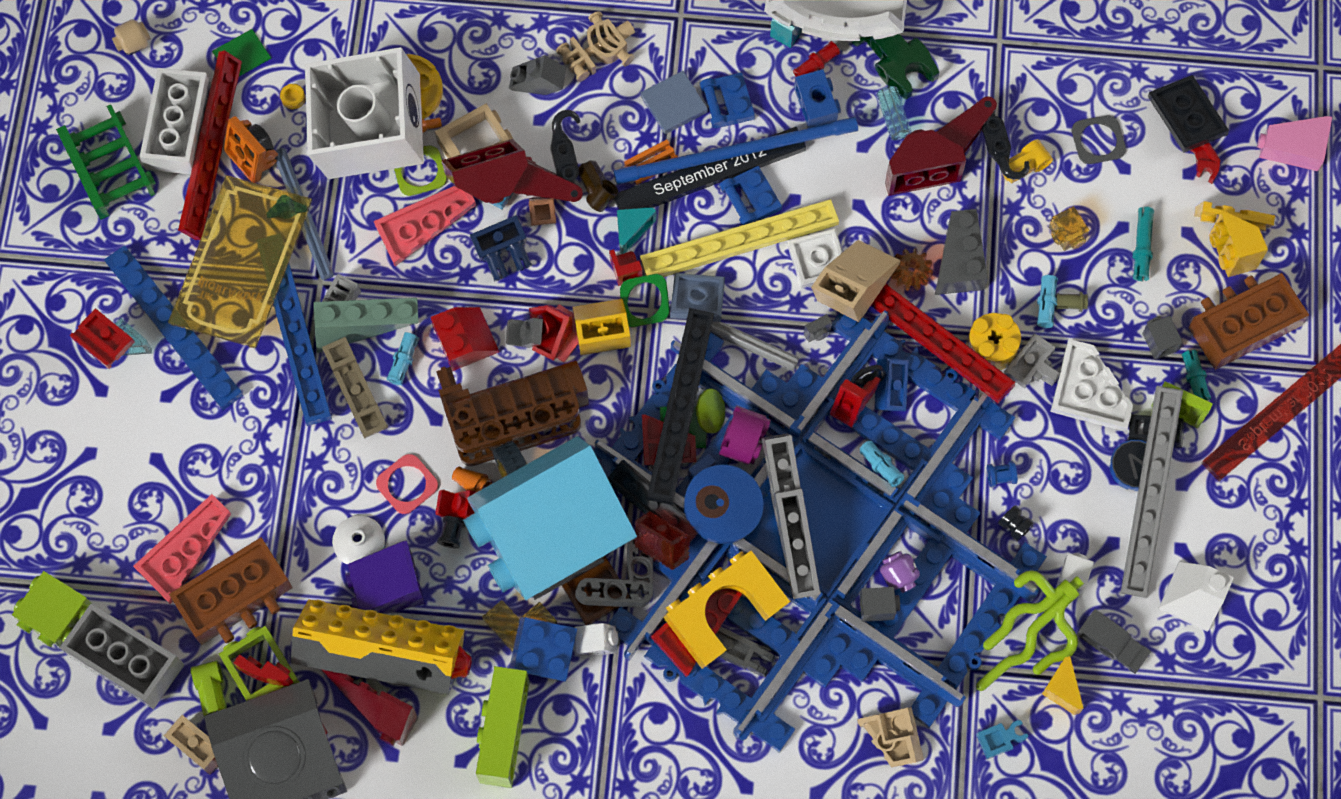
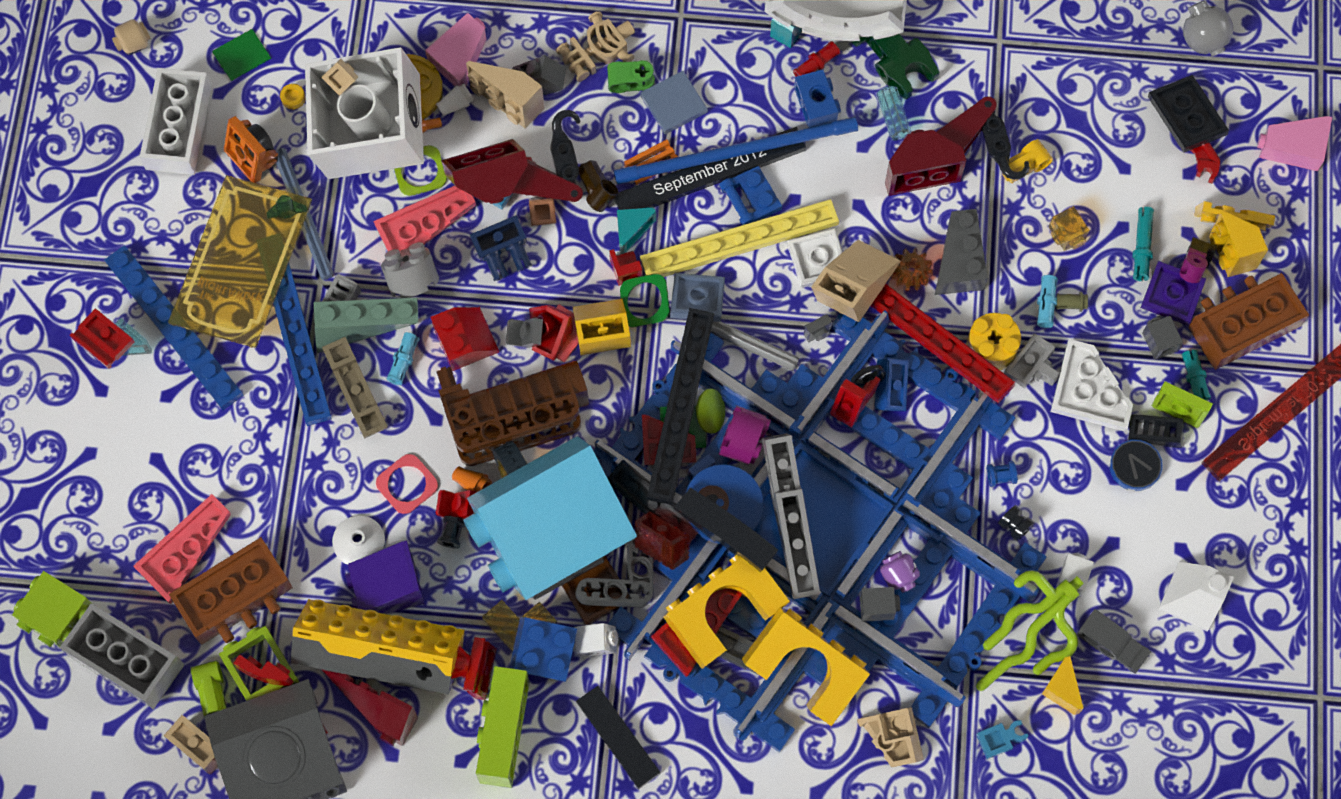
(92, 180): green fence -> none
(210, 145): red tile -> none
(340, 76): none -> tan tile
(409, 270): none -> light grey brick
(455, 100): none -> white cone
(457, 47): none -> bright pink slope
(465, 122): tan window -> none
(480, 668): none -> red plate
(507, 91): none -> tan slope
(618, 737): none -> black tile
(627, 76): none -> bright green piece
(726, 529): none -> black slope
(735, 100): blue plate -> none
(787, 633): none -> yellow arch
(881, 463): medium azure pin -> none
(1089, 158): dark grey piece -> none
(1151, 491): light grey tile -> none
(1171, 294): none -> dark purple plate
(1196, 260): none -> magenta leg
(1207, 28): none -> light grey brick

